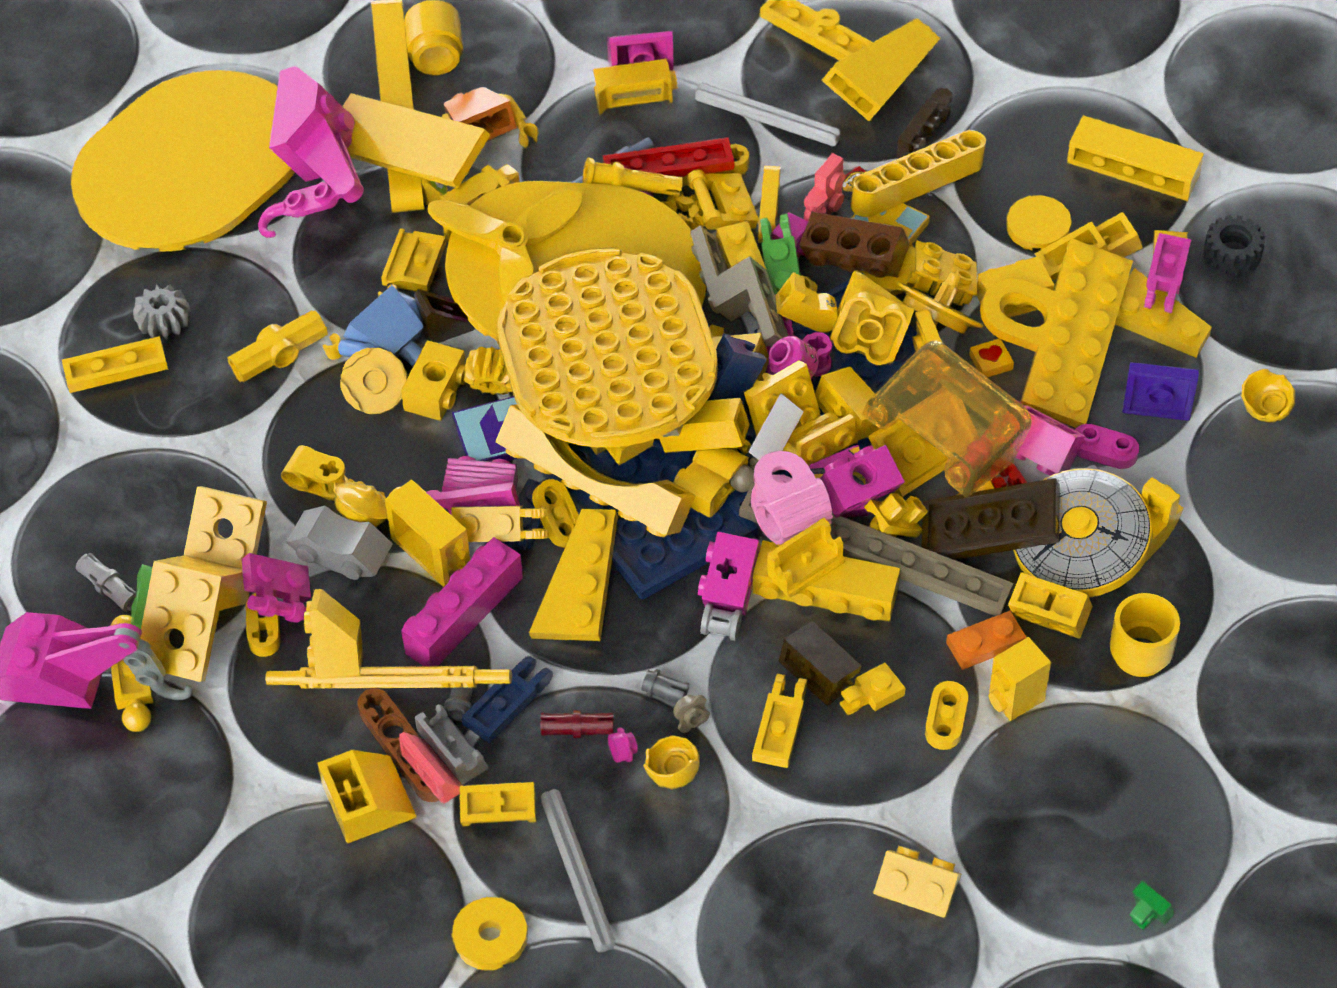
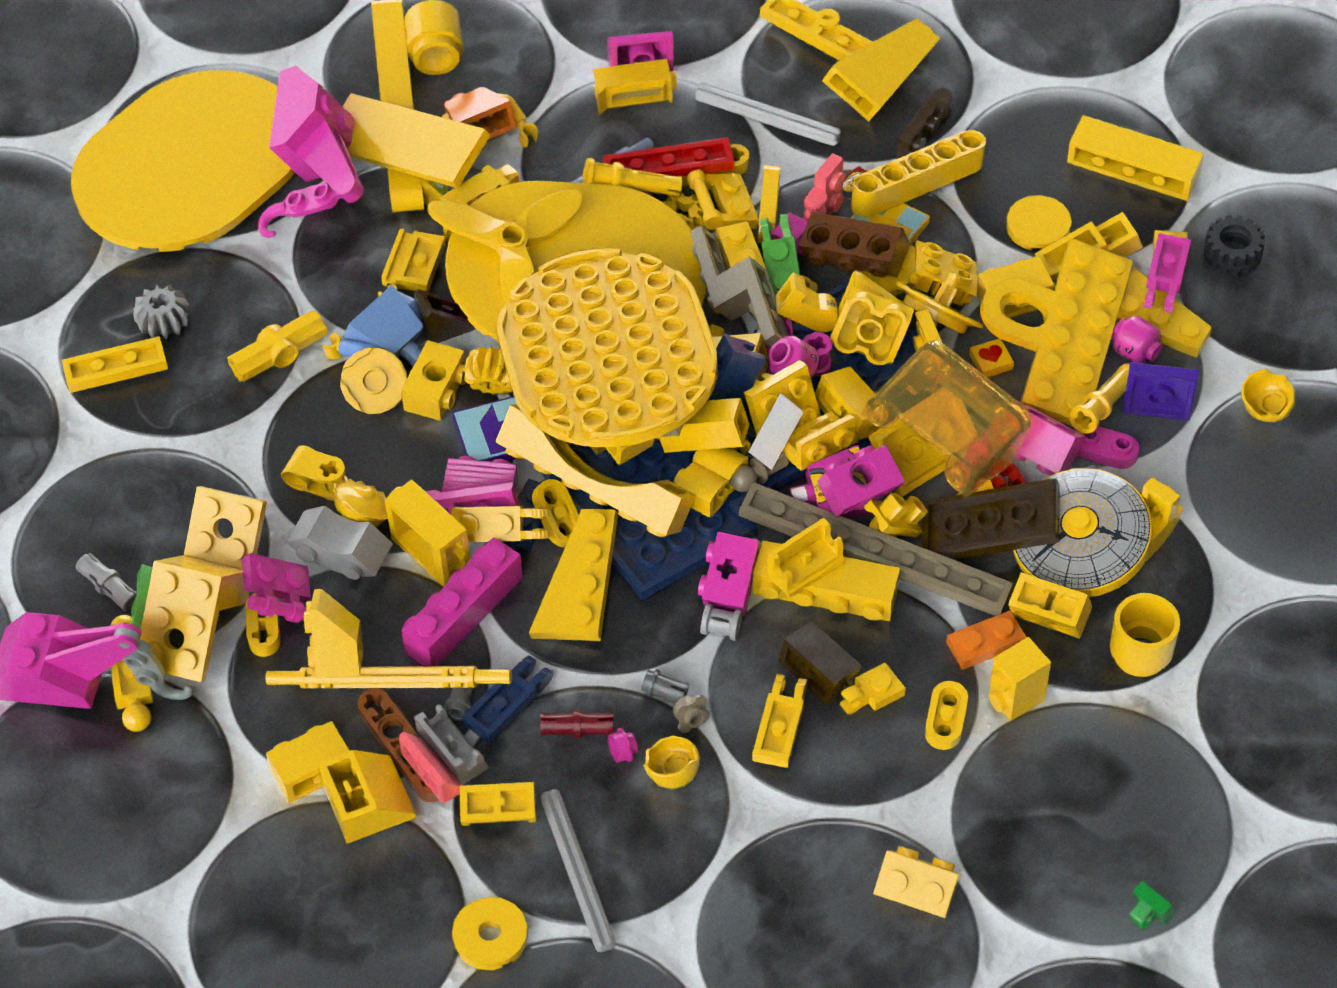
(296, 761): none -> yellow brick
(784, 503): bright pink piece -> none
(1098, 404): none -> yellow pin
(1136, 340): none -> dark pink head

